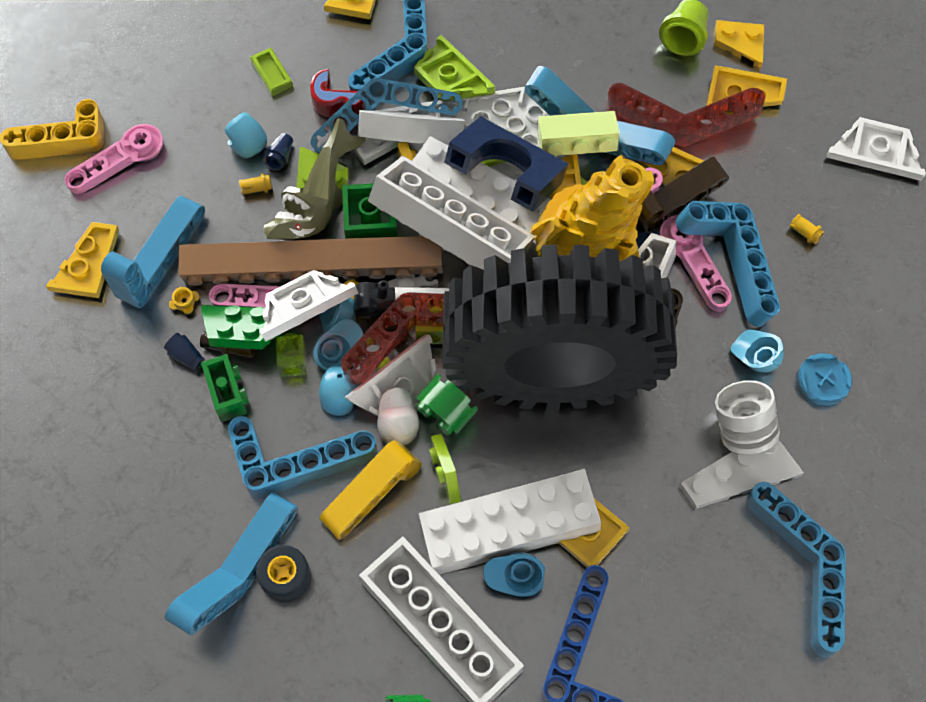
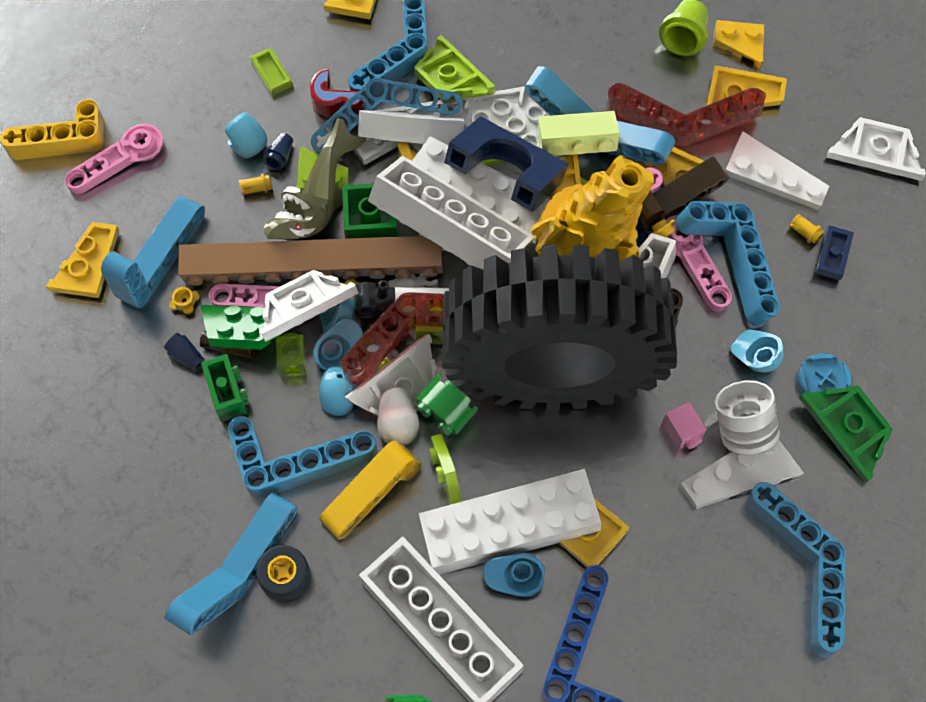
(663, 228): none -> yellow plate
(684, 426): none -> bright pink brick
(771, 172): none -> white wing
(834, 252): none -> dark blue plate
(851, 425): none -> green wing

